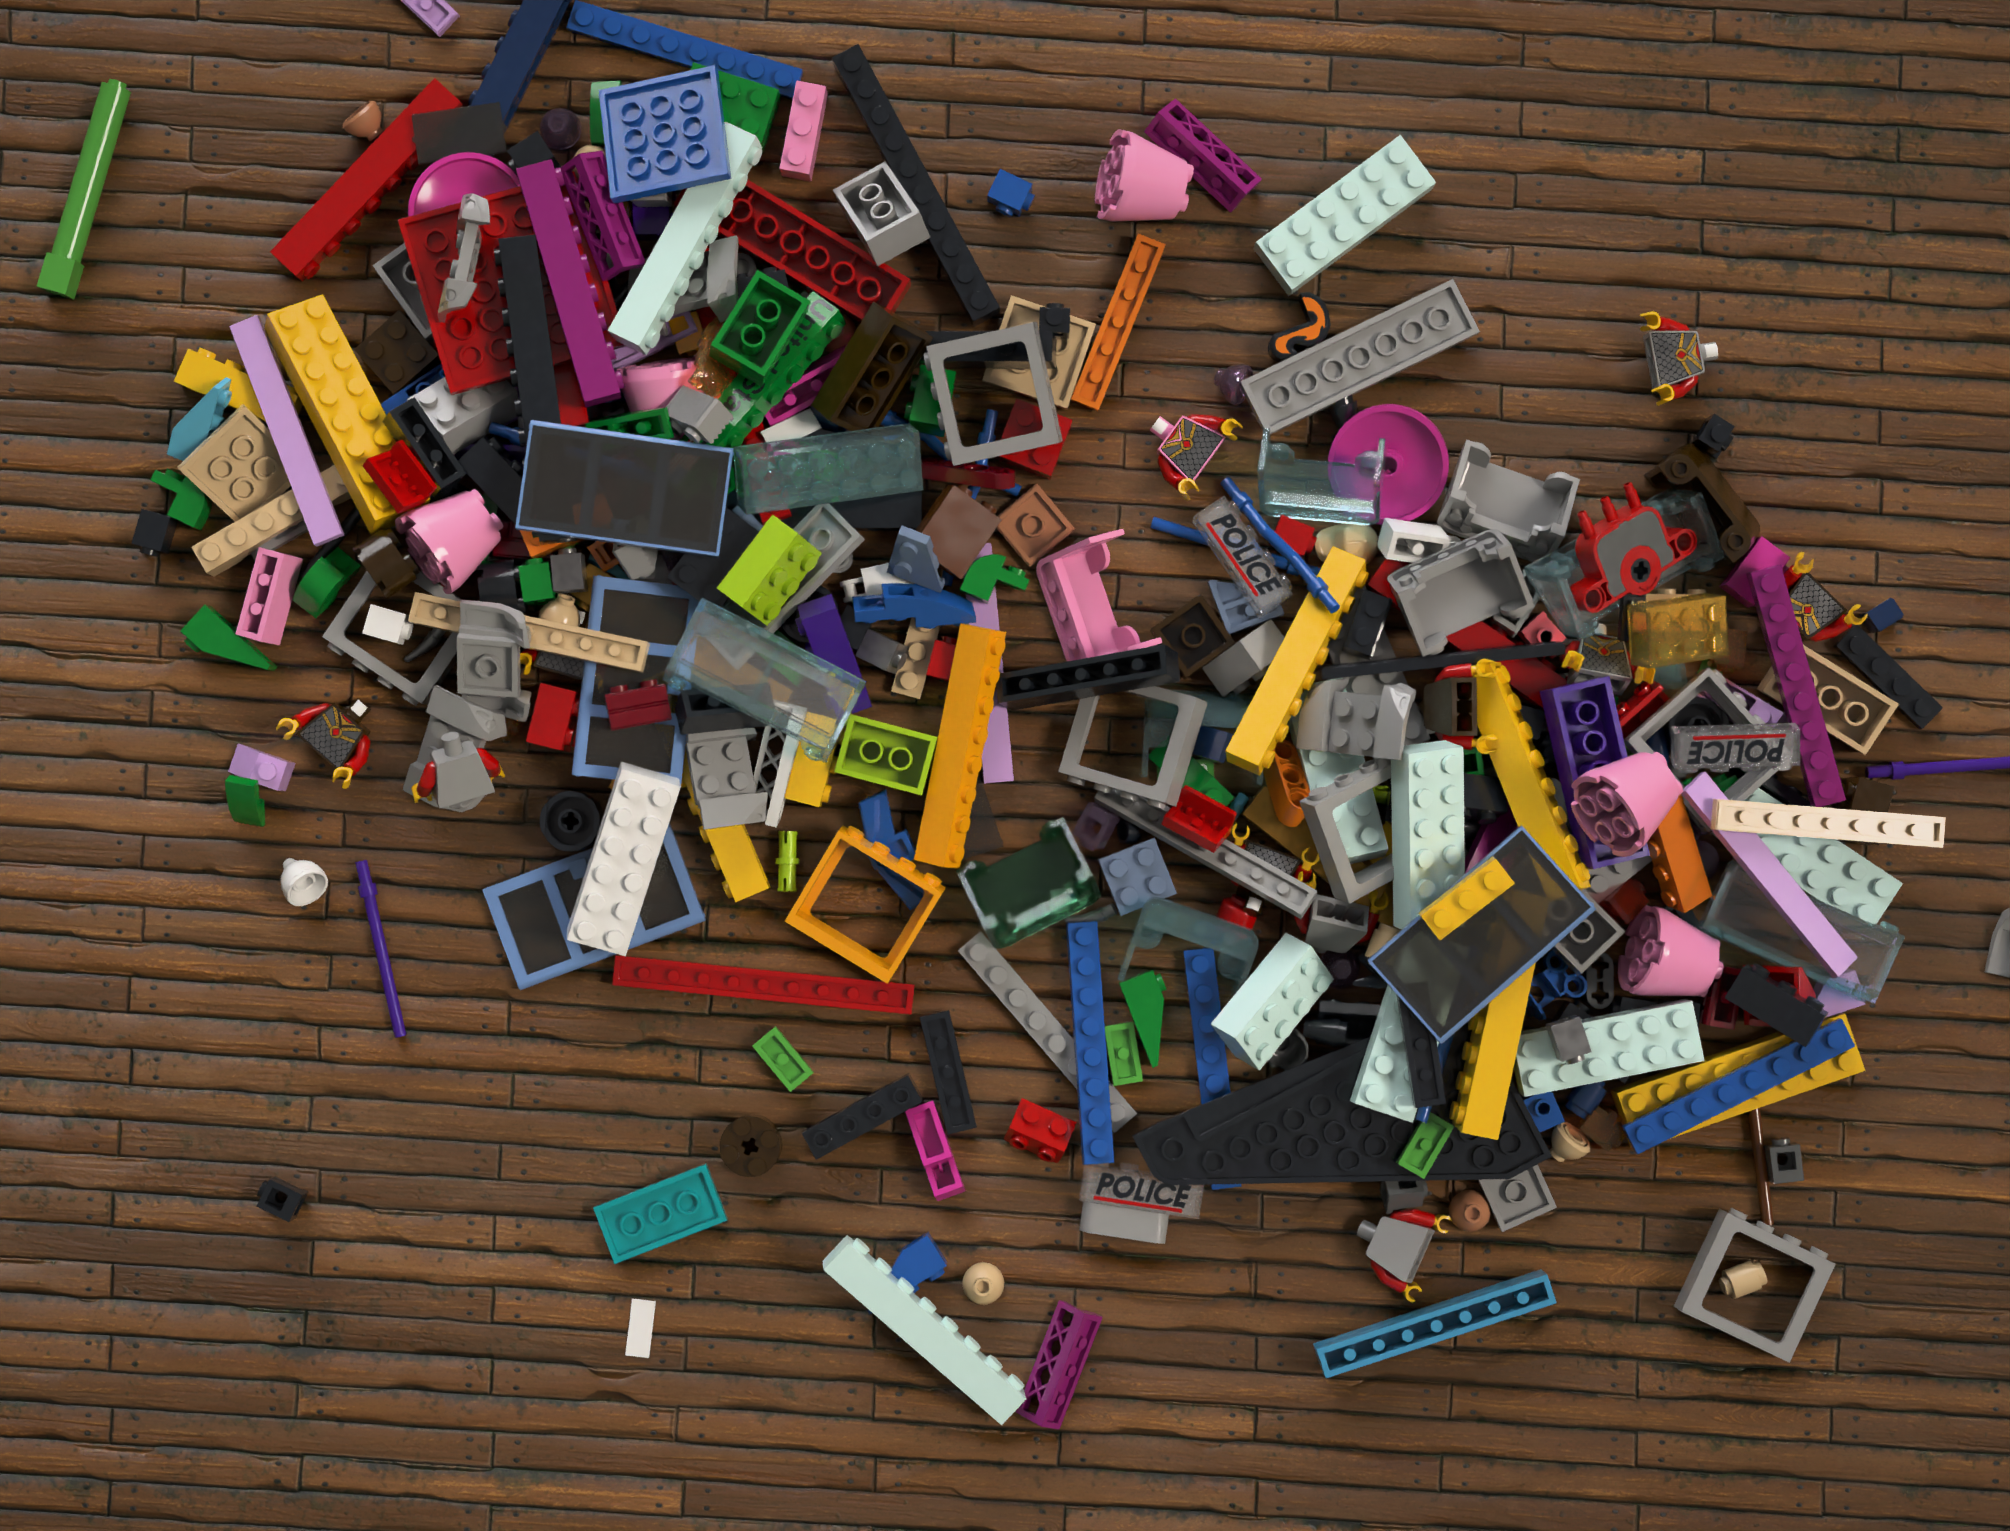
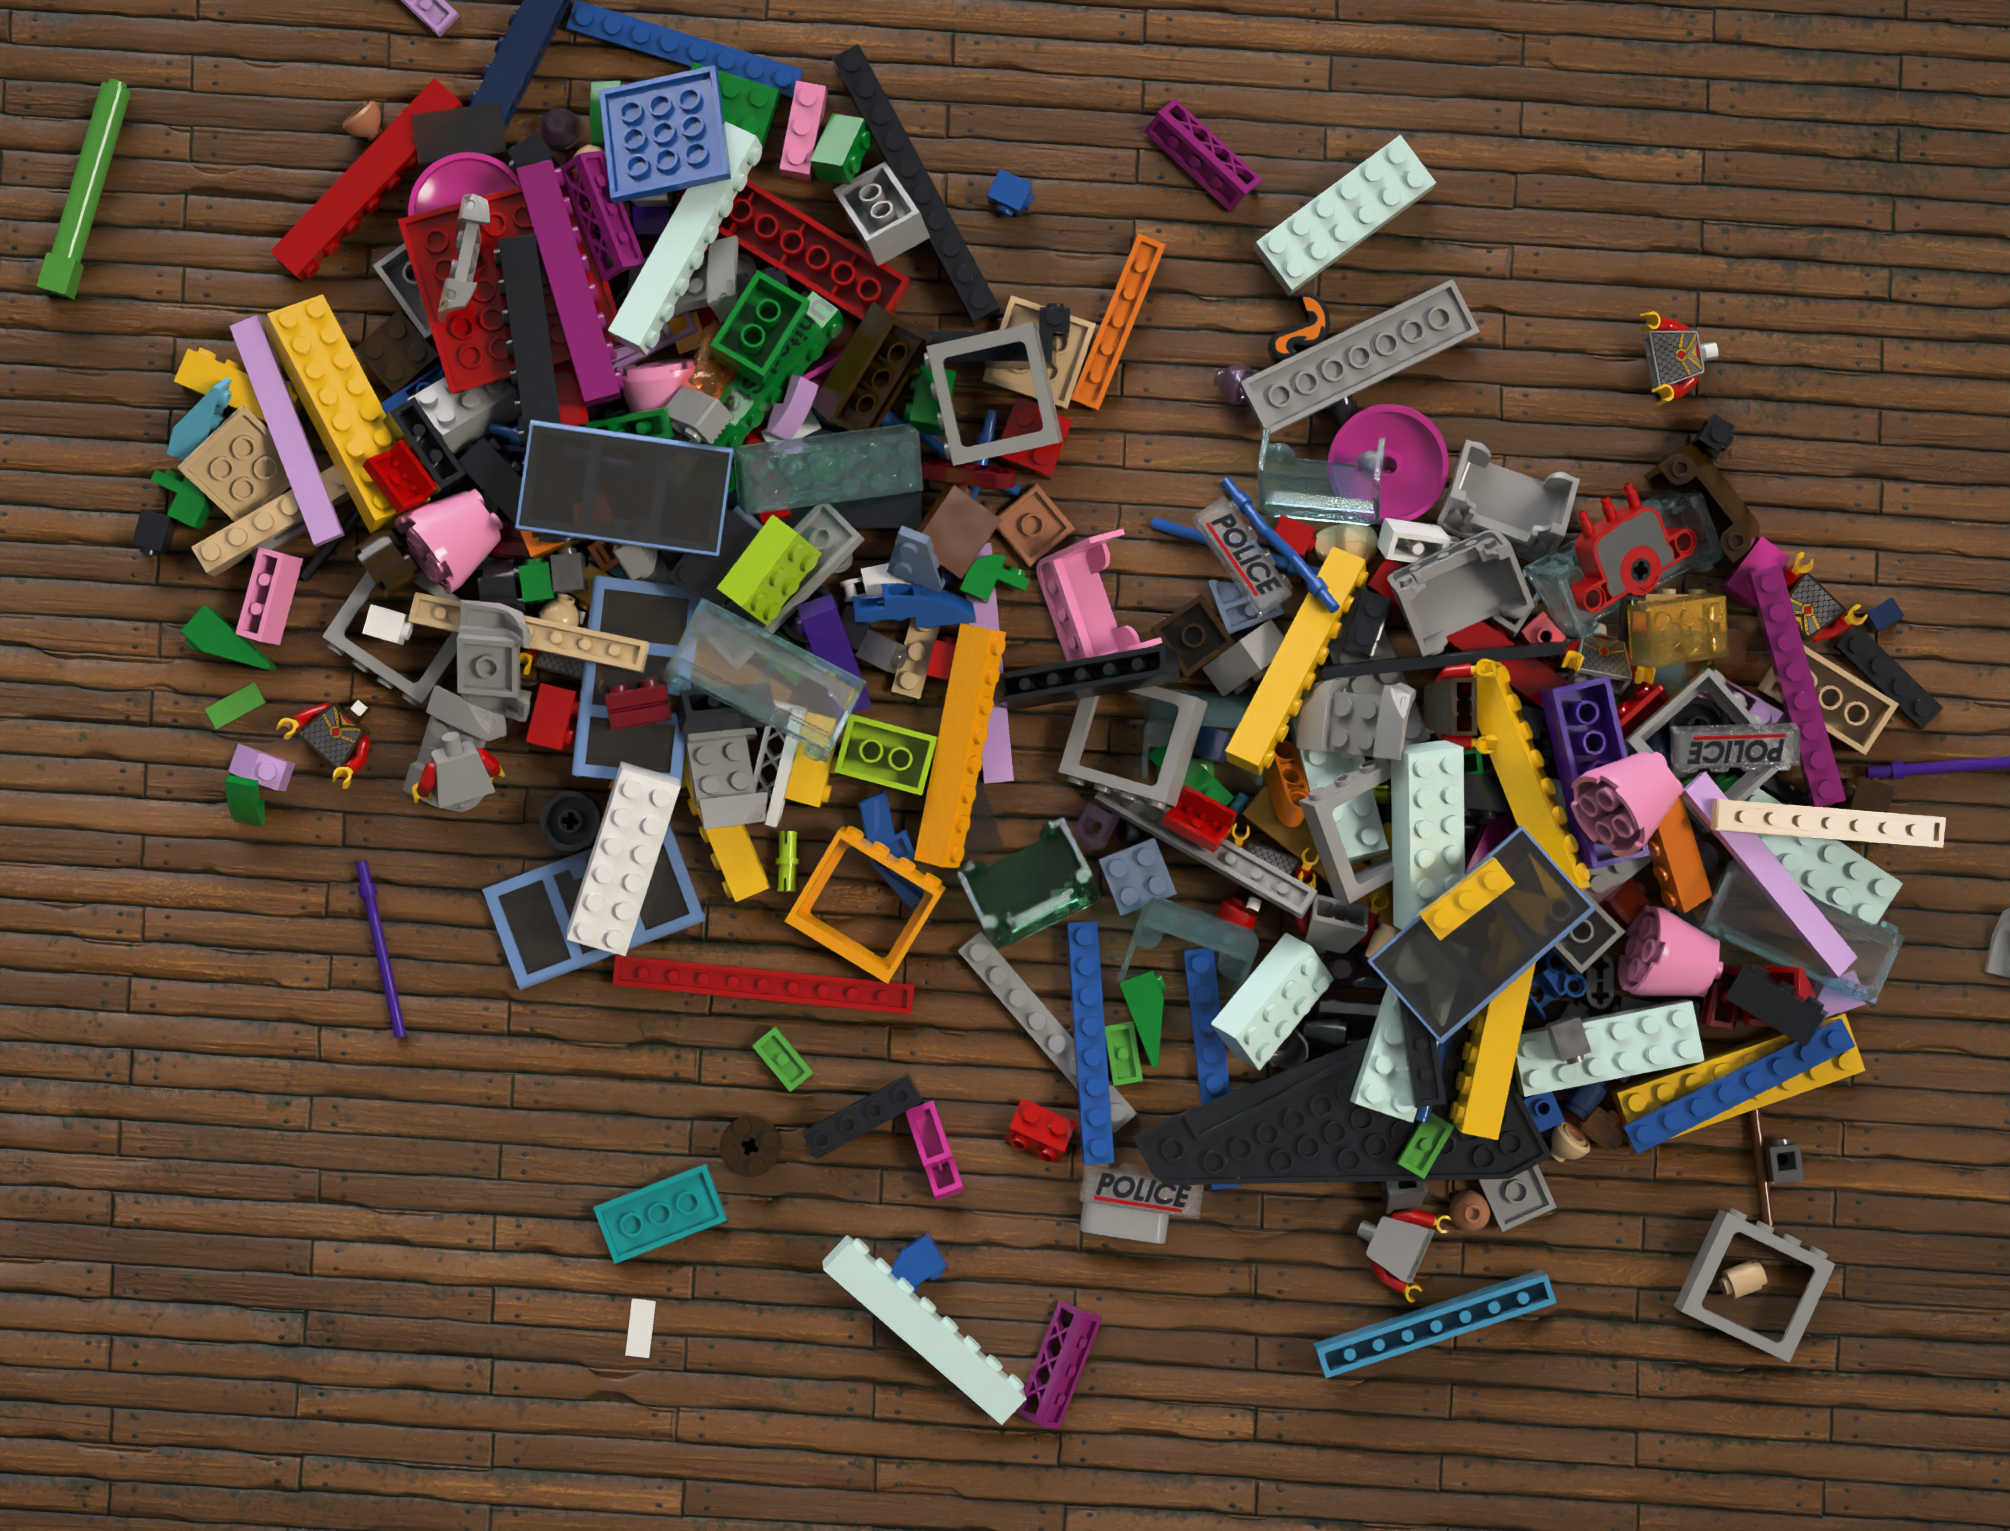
(235, 705): none -> bright green sticker
(269, 1198): black brick -> none
(302, 881): white helmet -> none
(323, 581): green brick -> none
(427, 644): flat silver helmet -> none
(790, 415): none -> lavender slope
(841, 148): none -> brick
(948, 1072): black plate -> none
(983, 1283): tan brick -> none
(1099, 915): flat silver helmet -> none
(1141, 181): bright pink cone -> none
(1190, 447): torso -> none

